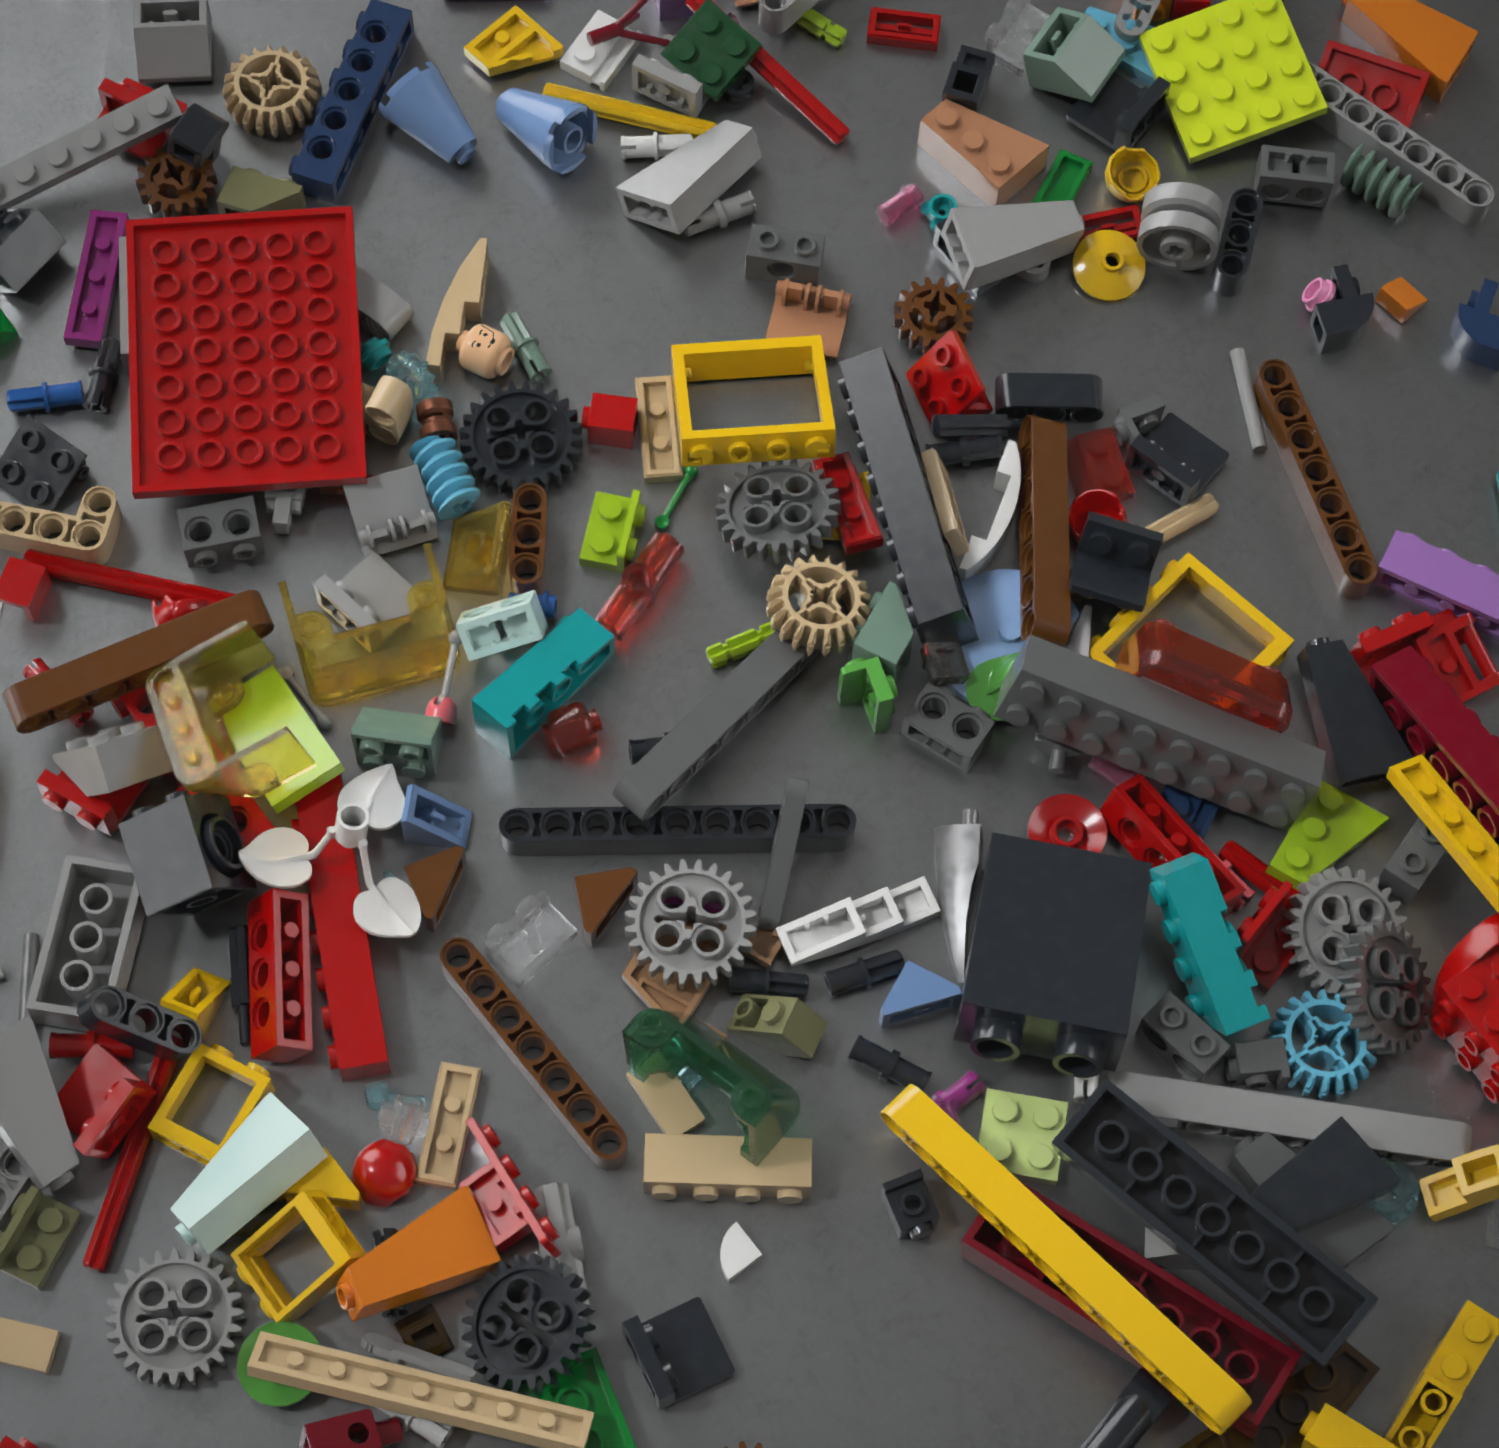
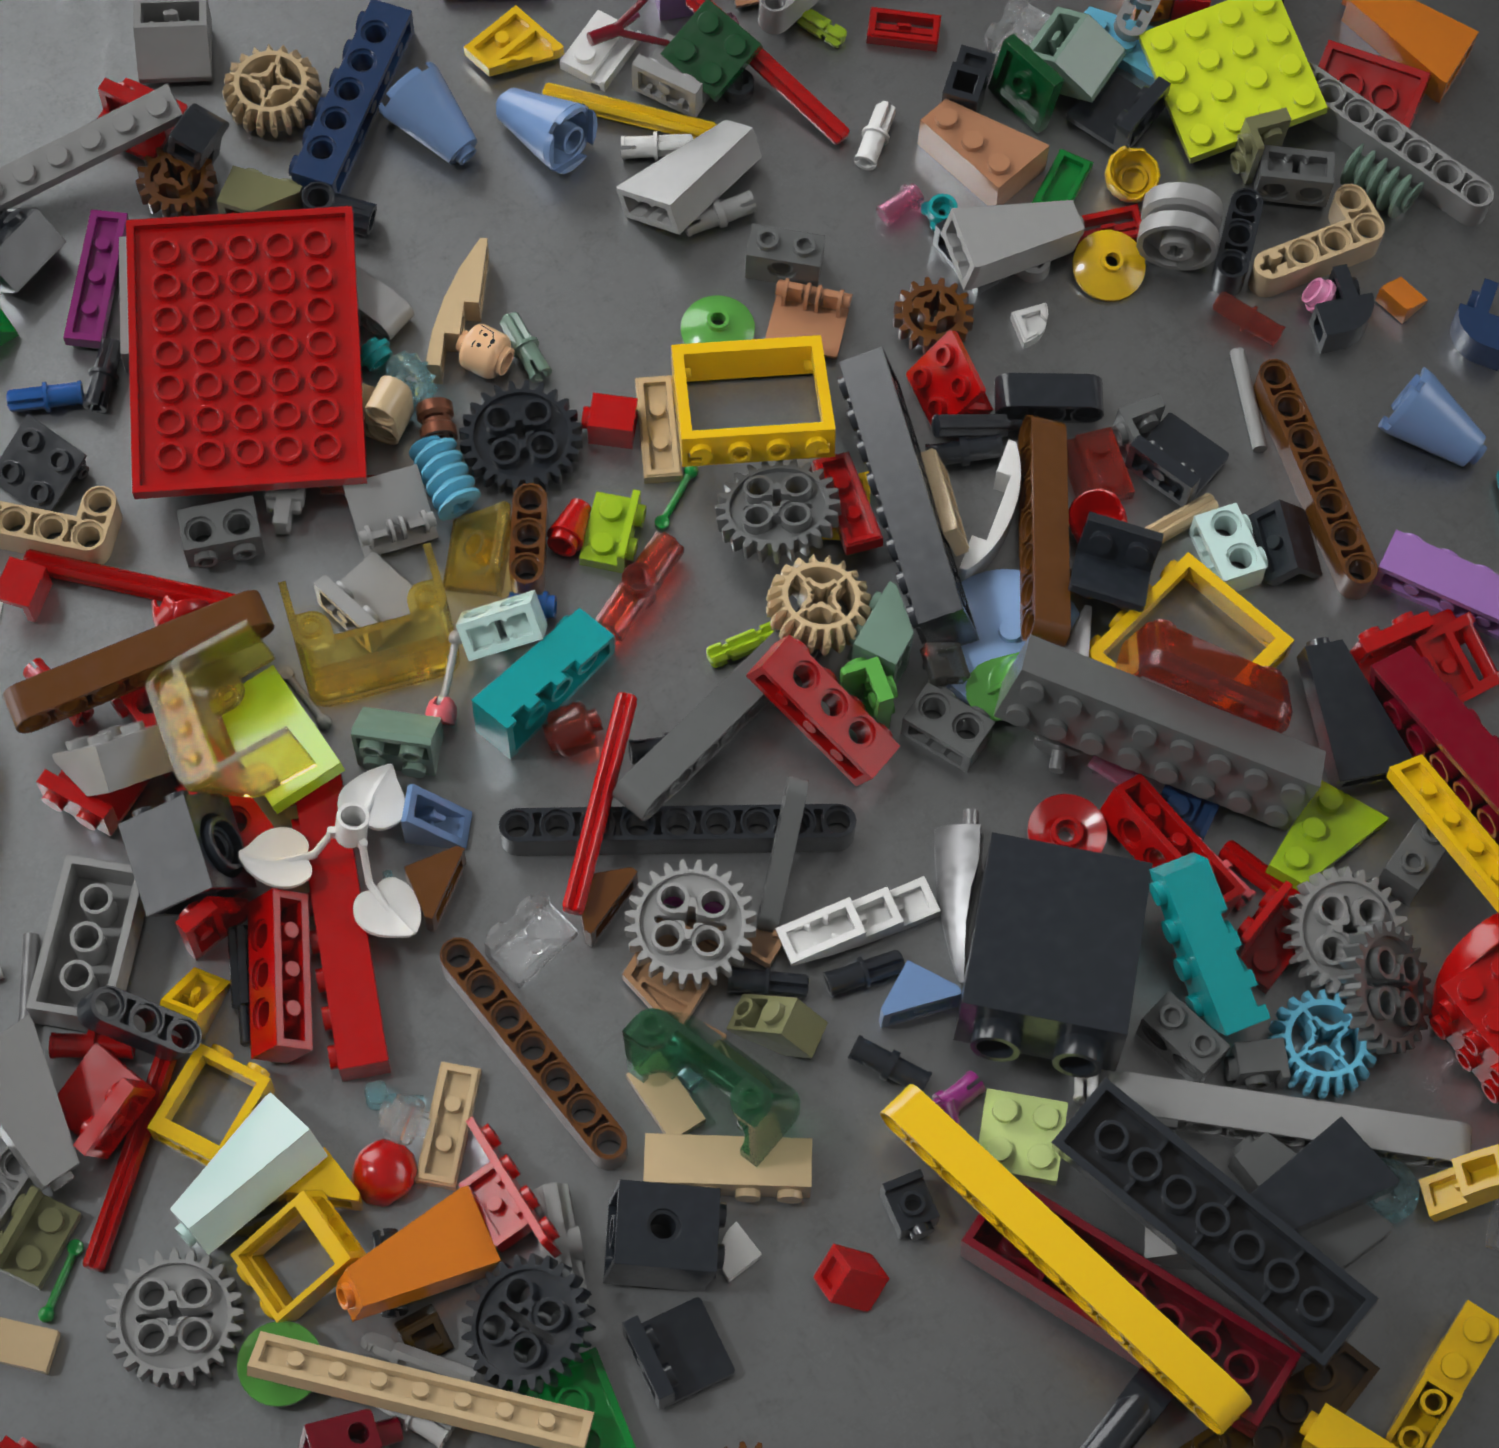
(75, 1249): none -> green hinge
(206, 922): none -> red wing
(323, 193): none -> black piece
(569, 529): none -> red cone
(599, 804): none -> red axle
(689, 1228): none -> black brick
(698, 318): none -> bright green dish
(803, 708): none -> red brick
(851, 1277): none -> red panel
(875, 136): none -> white axle
(1025, 83): none -> dark green plate
(1030, 323): none -> white tile
(1219, 551): none -> light aqua brick
(1248, 318): none -> clear red axle
(1256, 132): none -> olive bracket
(1277, 268): none -> tan beam
(1287, 541): none -> black panel
(1434, 421): none -> medium blue cone

